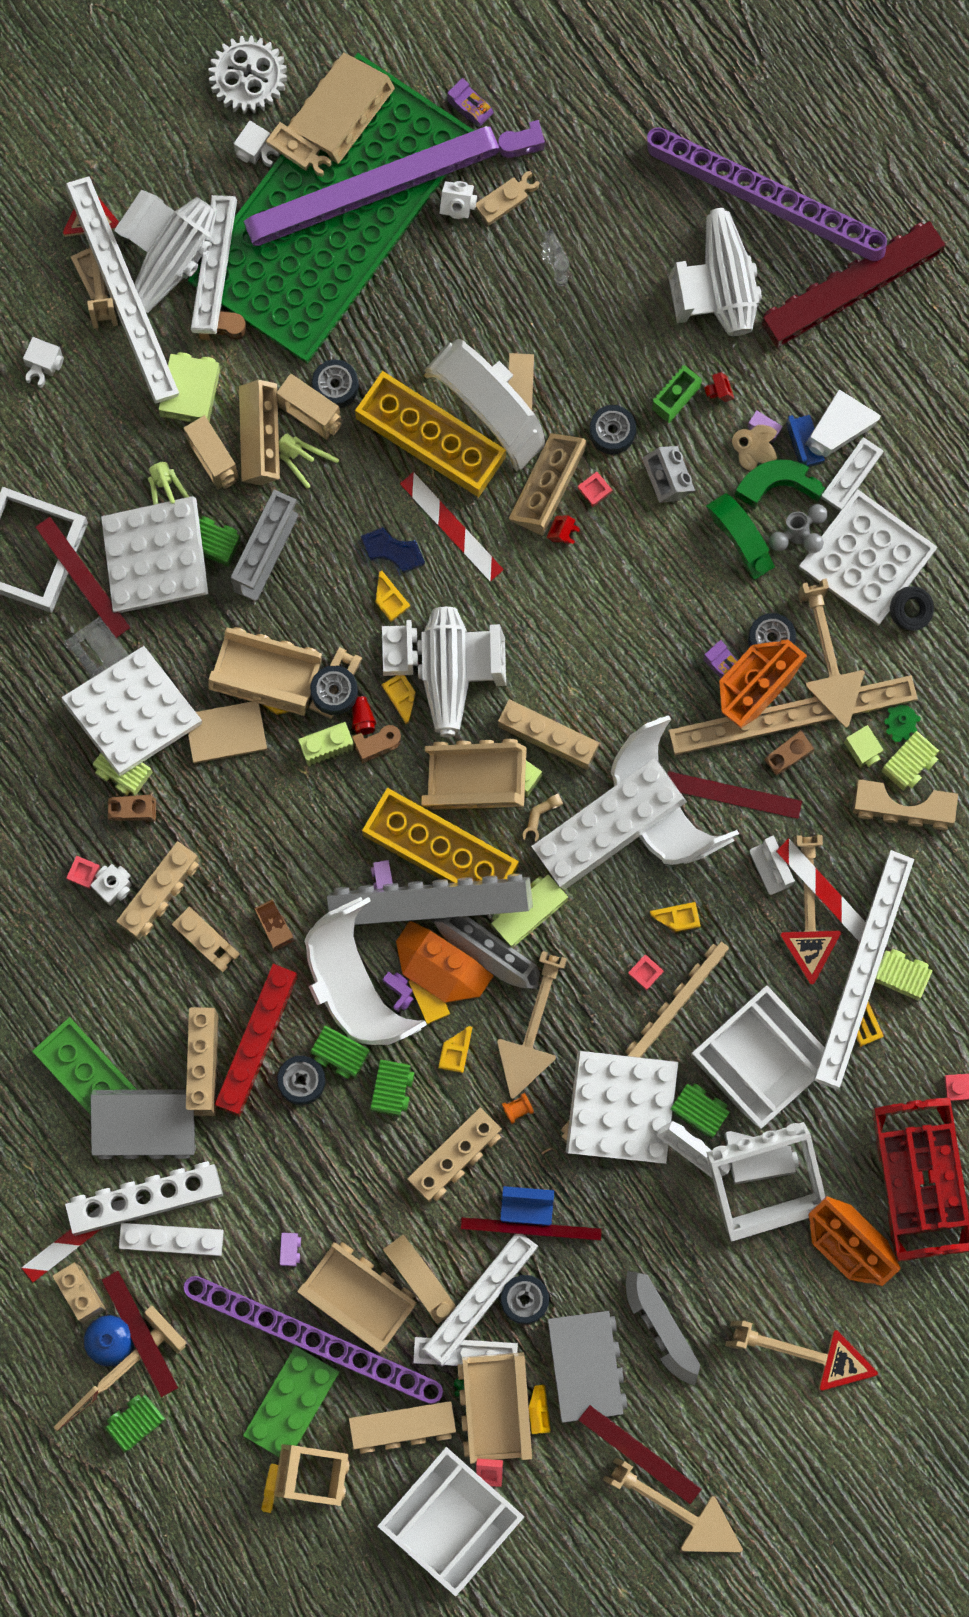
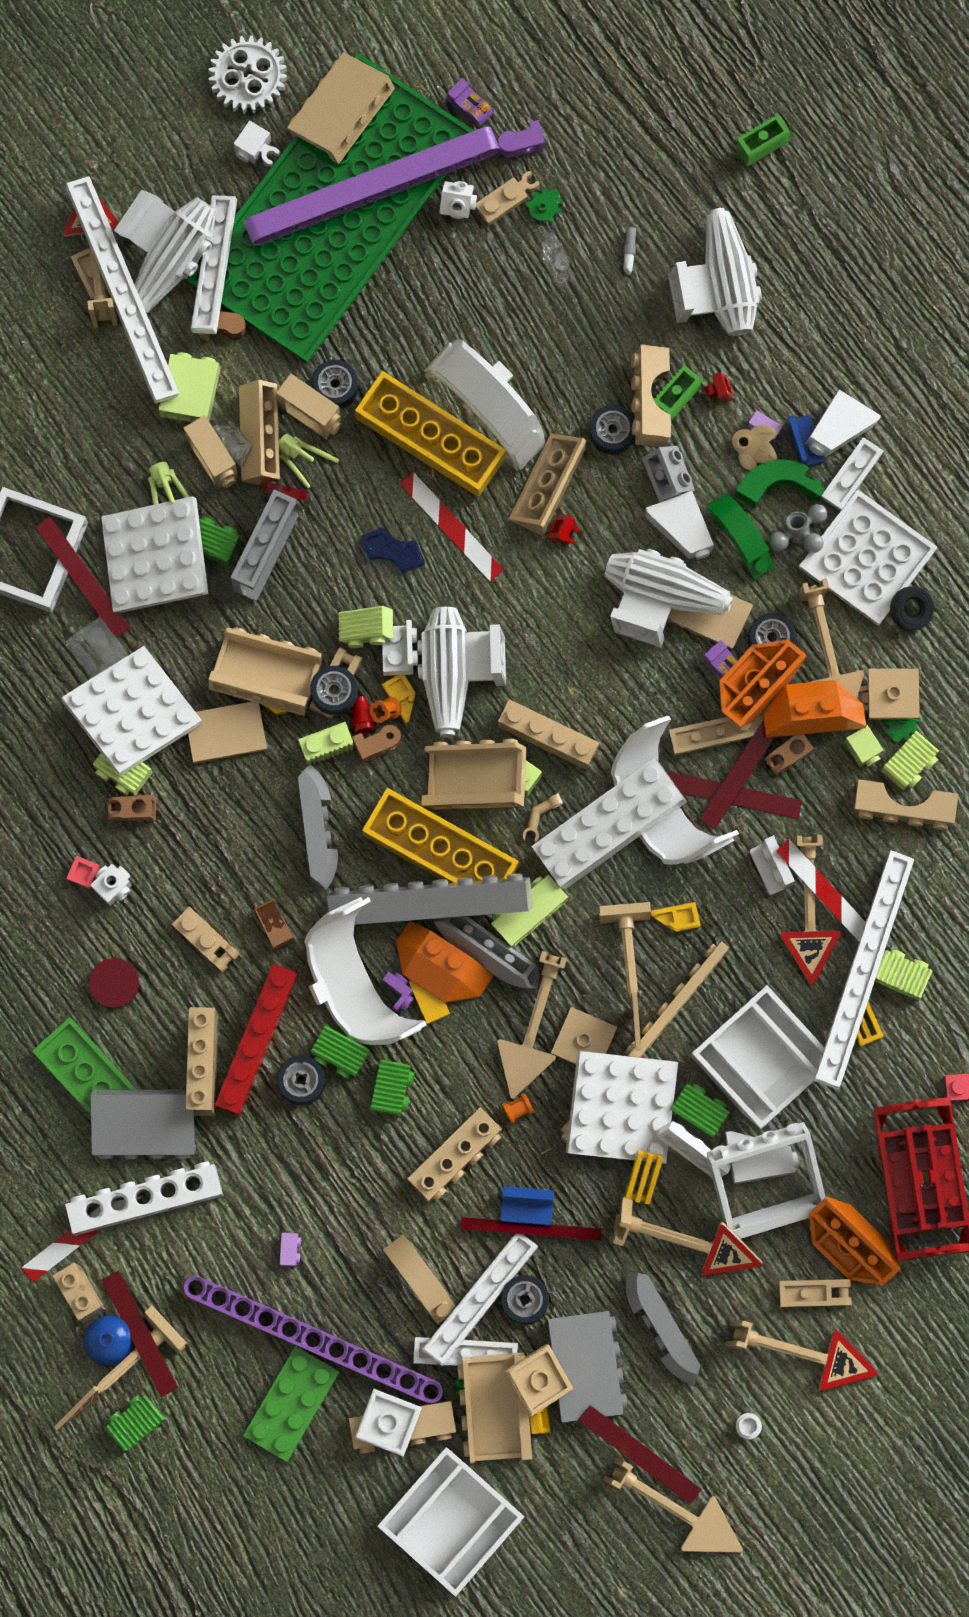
(42, 358): white brick -> none
(114, 983): none -> dark red tile
(158, 890): tan brick -> none
(171, 1239): white plate -> none
(234, 442): none -> clear hinge
(270, 1489): yellow tile -> none
(288, 1474): tan window -> none
(292, 492): none -> dark red tile
(297, 149): tan plate -> none
(321, 859): none -> light grey brick
(358, 1296): tan panel -> none
(366, 626): none -> yellowish green brick
(382, 873): lavender piece -> none
(388, 705): none -> orange bush
(388, 1422): none -> white plate
(389, 598): yellow tile -> none
(455, 1051): yellow tile -> none
(490, 1471): coral plate -> none
(522, 381): tan window -> none
(538, 1380): none -> tan plate
(544, 205): none -> green piece
(582, 1033): none -> tan plate
(594, 489): coral plate -> none
(625, 915): none -> tan piece
(629, 249): none -> light grey piece
(638, 1196): none -> yellow tile
(645, 972): coral plate -> none
(651, 423): none -> tan arch
(653, 588): none -> white piece
(682, 524): none -> white slope
(715, 626): none -> tan tile
(724, 1254): none -> tan piece
(736, 777): none -> dark red sticker
(748, 1426): none -> white plate
(762, 140): none -> bright green brick
(772, 203): medium lavender beam -> none
(813, 709): none -> orange wedge
(814, 1293): none -> tan plate
(852, 284): dark red brick -> none
(893, 693): none -> tan plate

